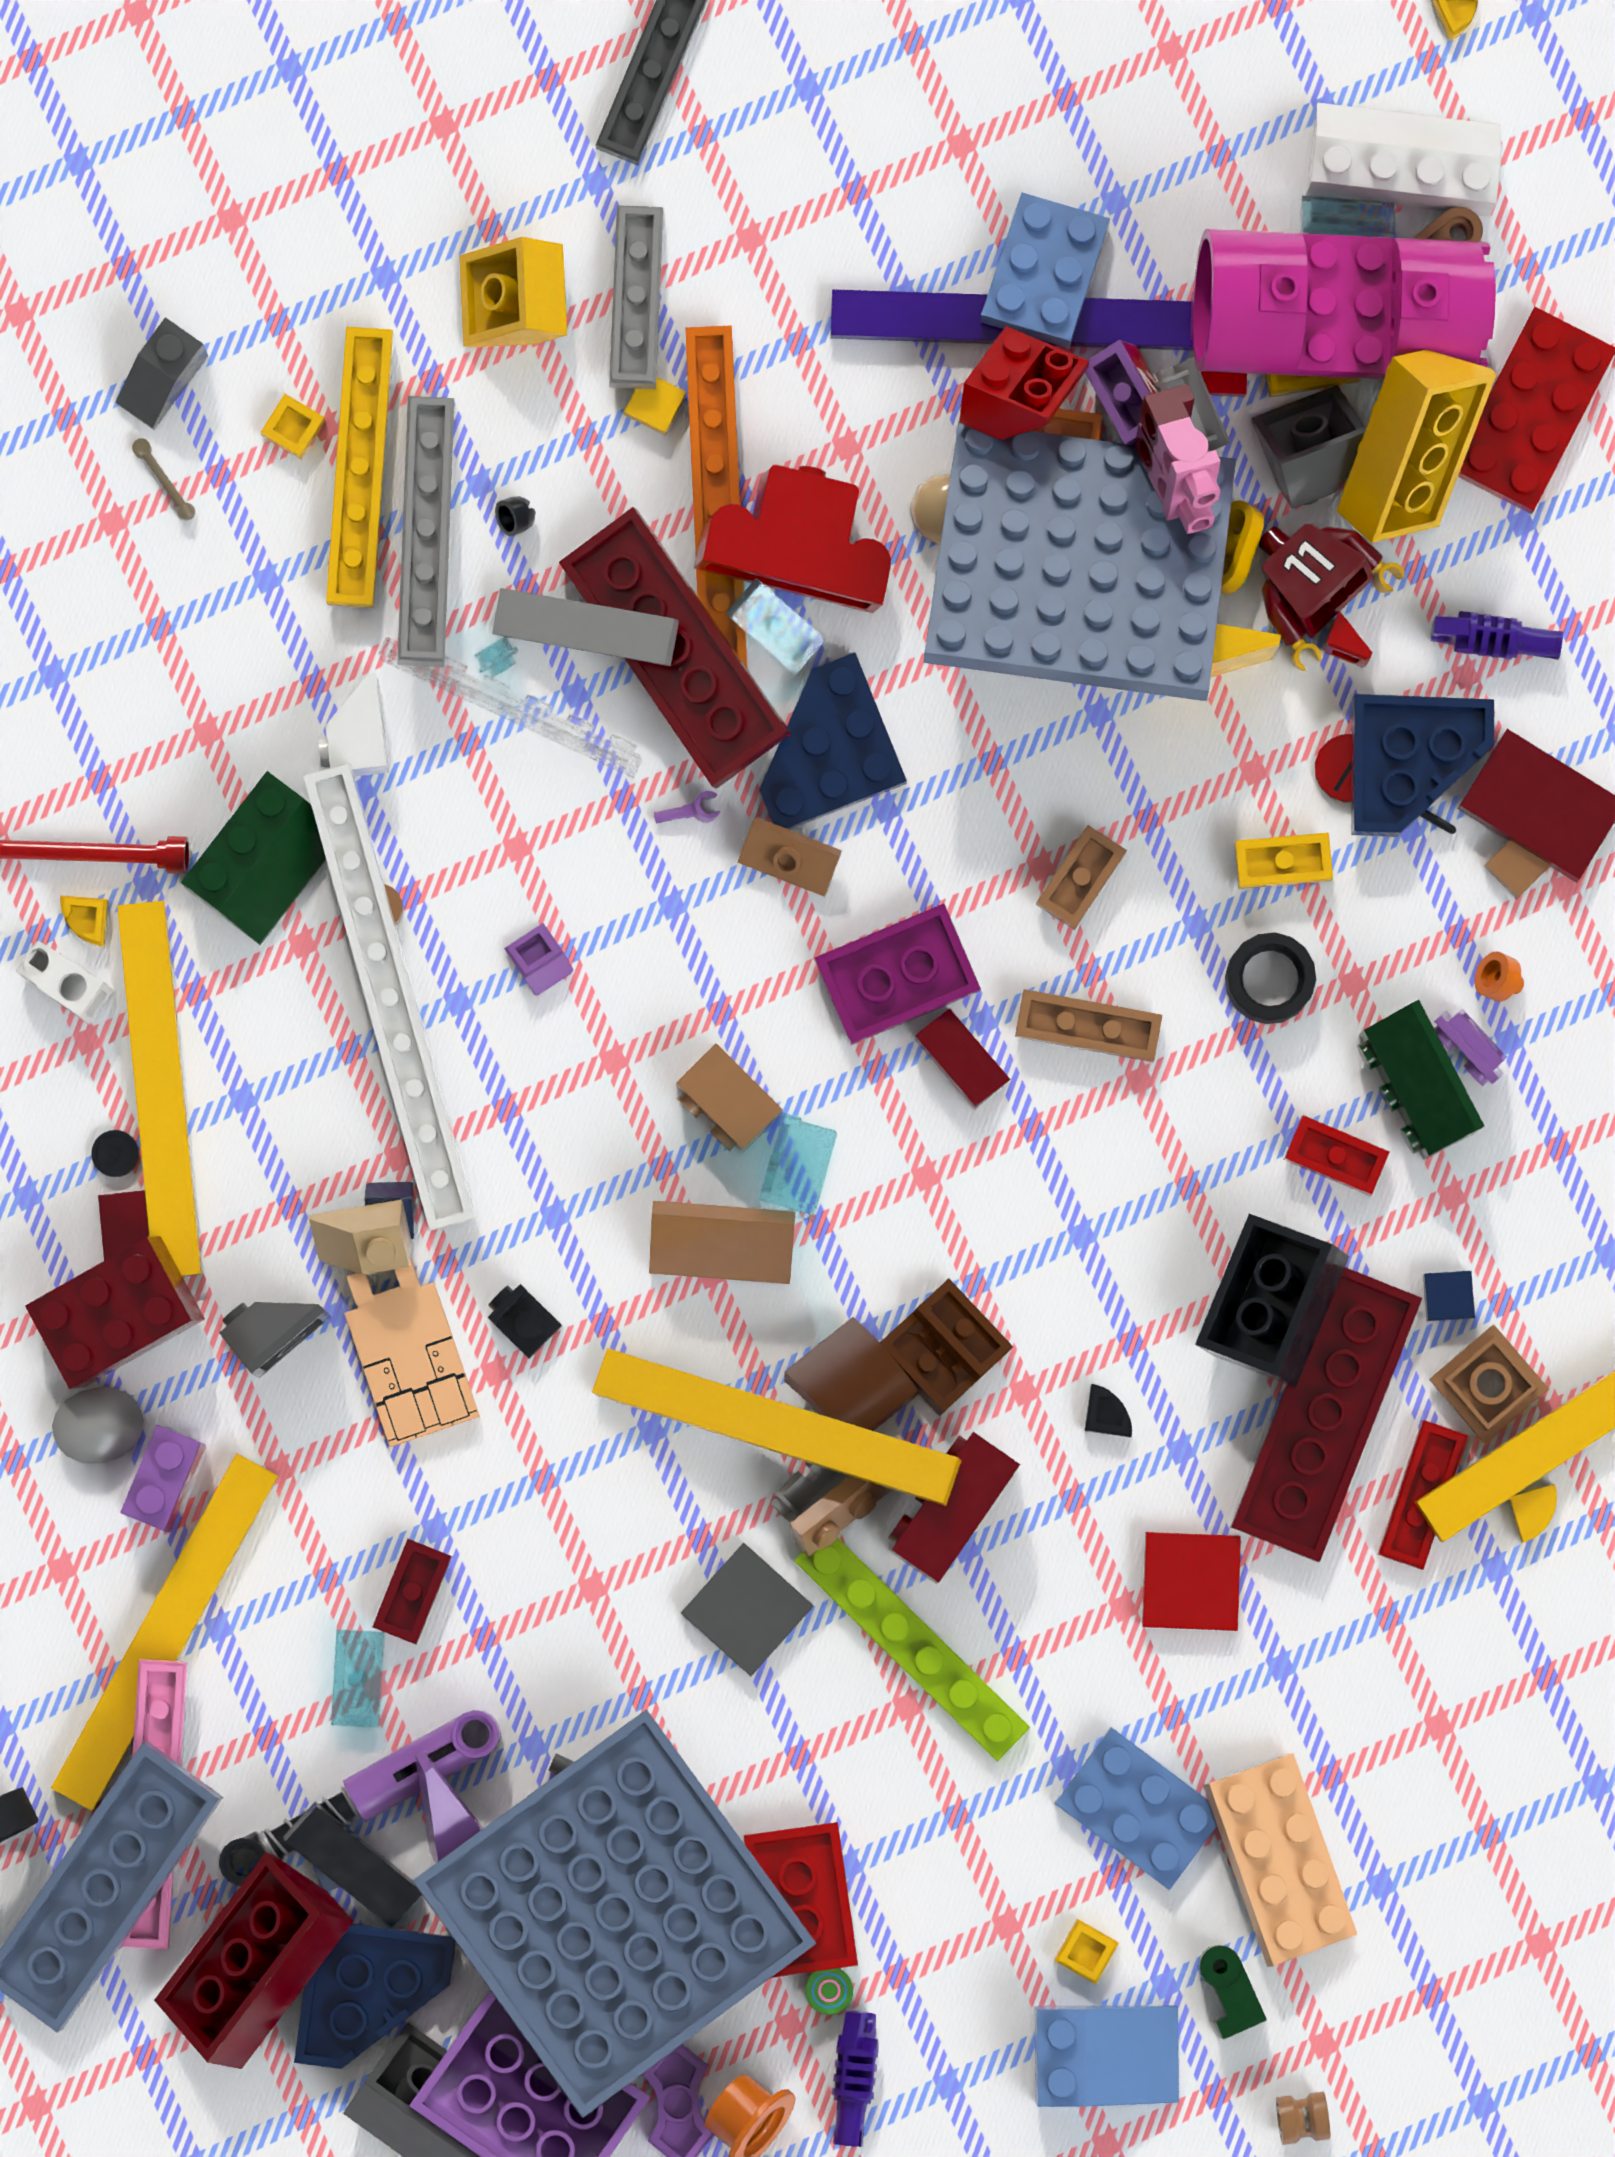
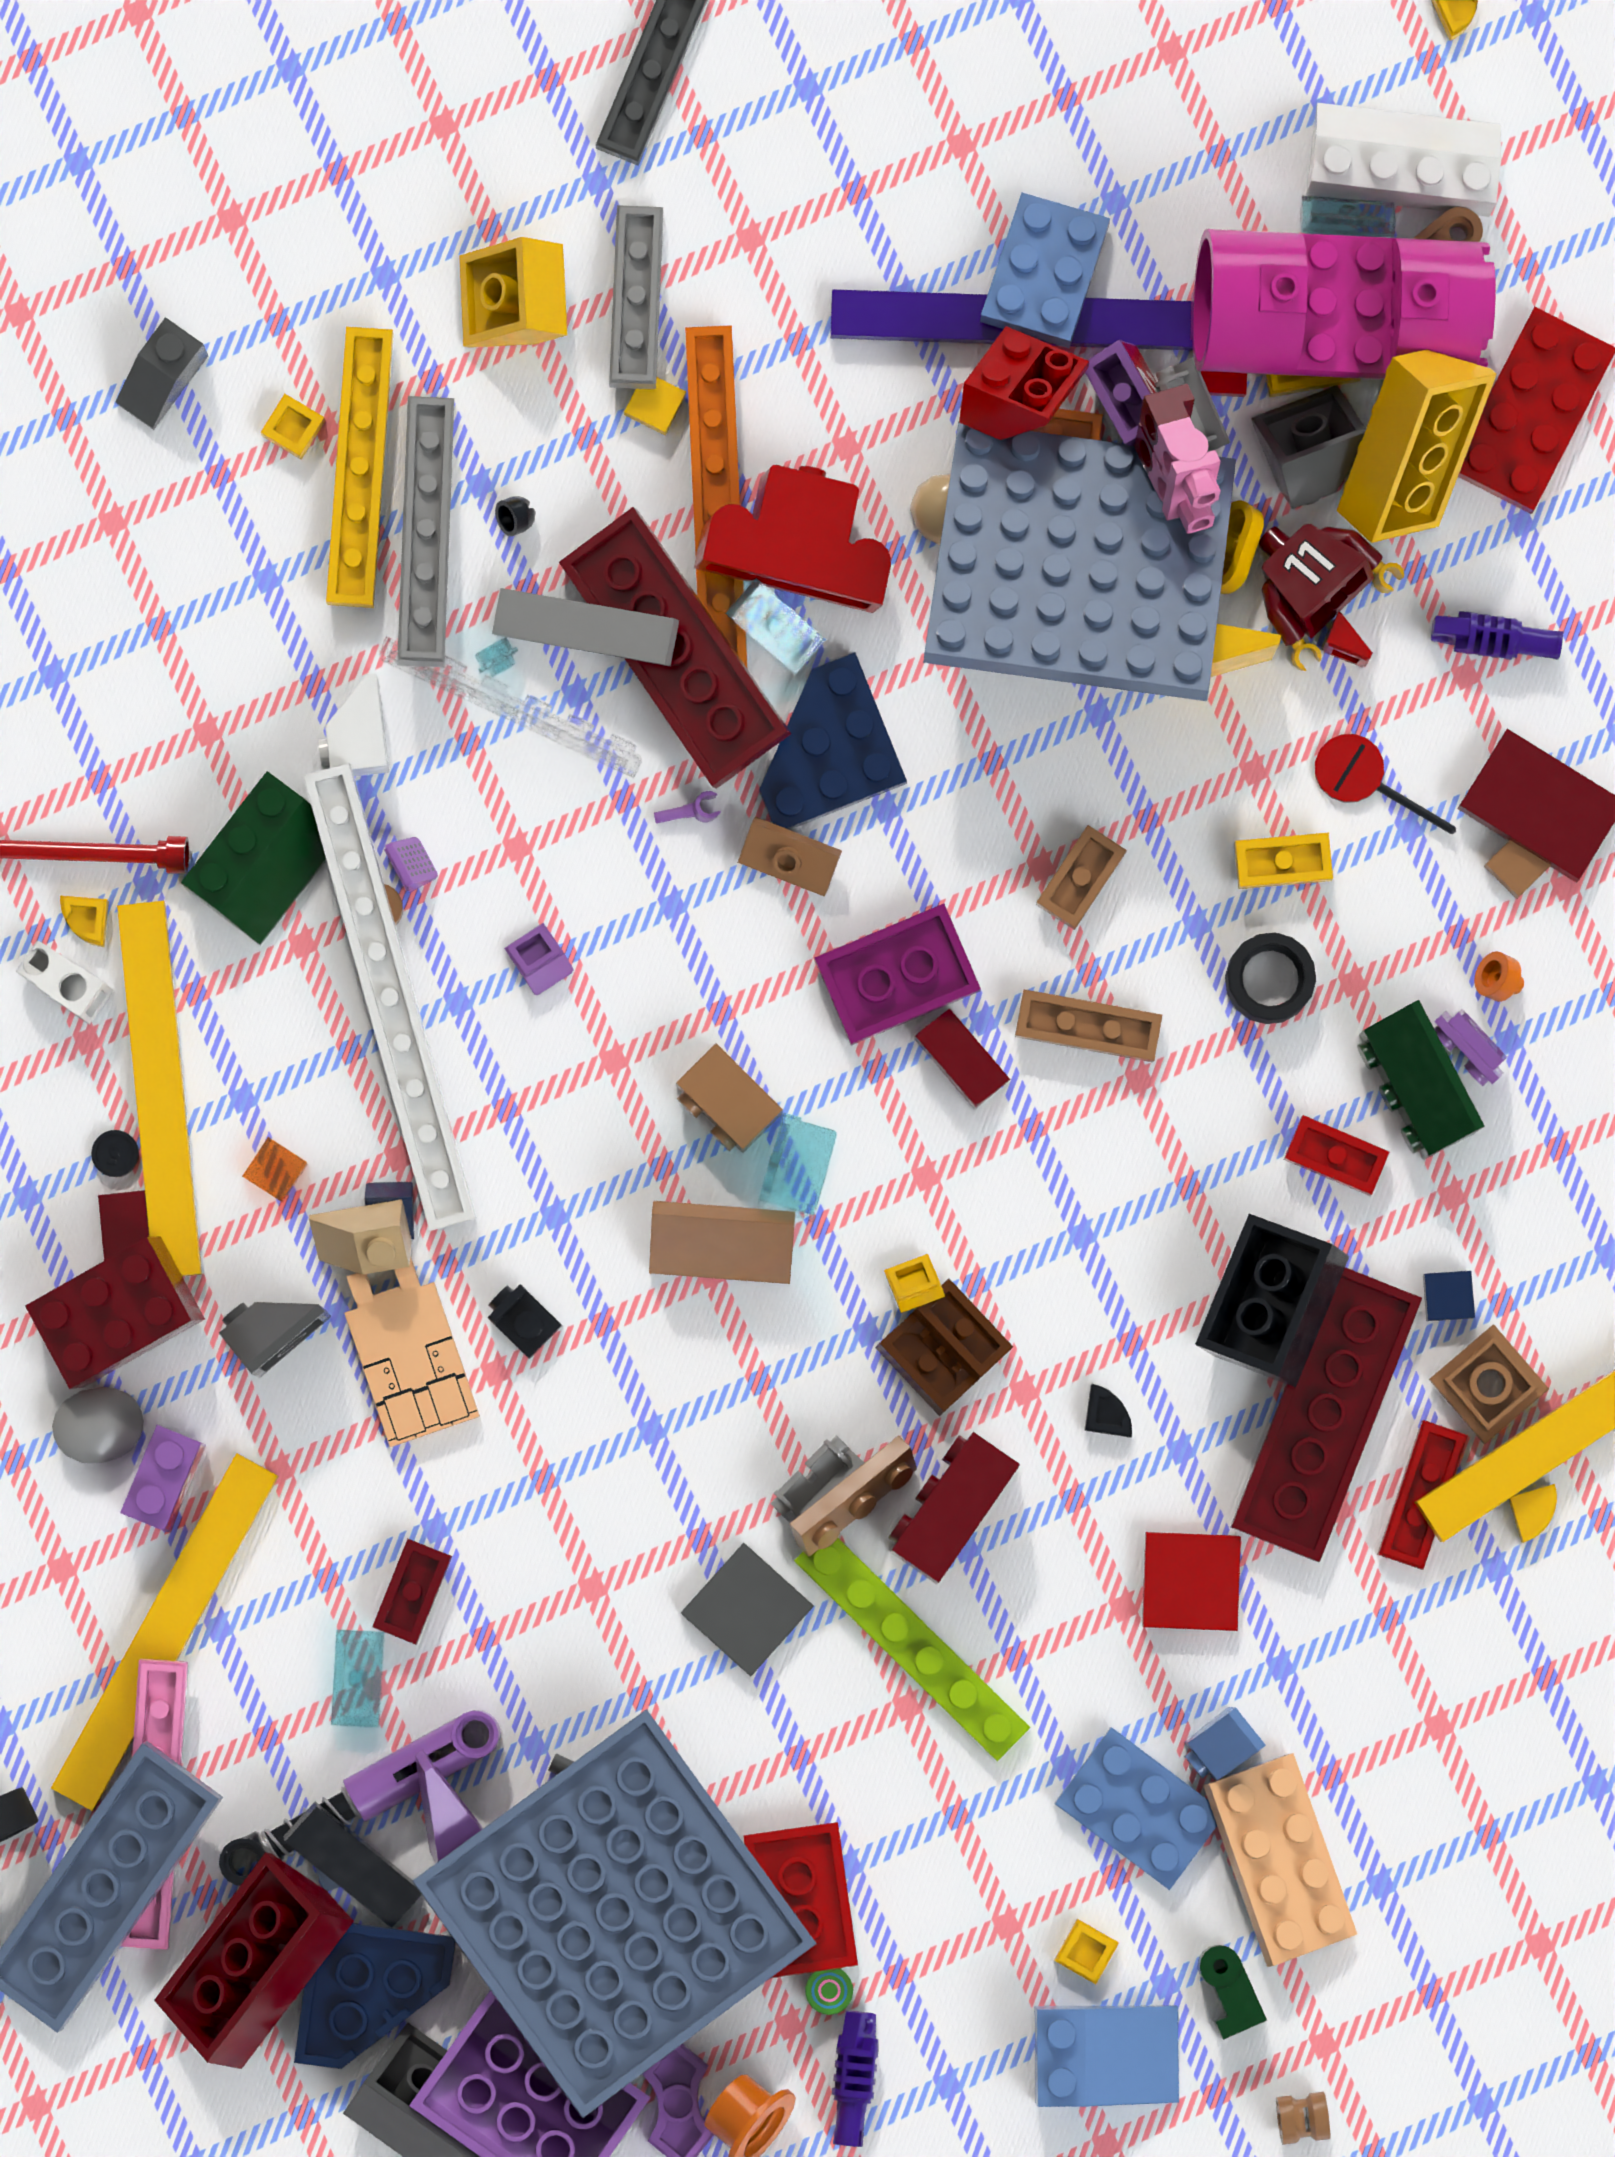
(143, 449): dark tan hinge -> none
(275, 1169): none -> clear orange tile
(411, 863): none -> medium lavender slope
(777, 1426): yellow tile -> none
(852, 1378): reddish brown slope -> none
(914, 1283): none -> yellow tile
(1222, 1744): none -> medium blue slope
(1410, 755): dark blue plate -> none

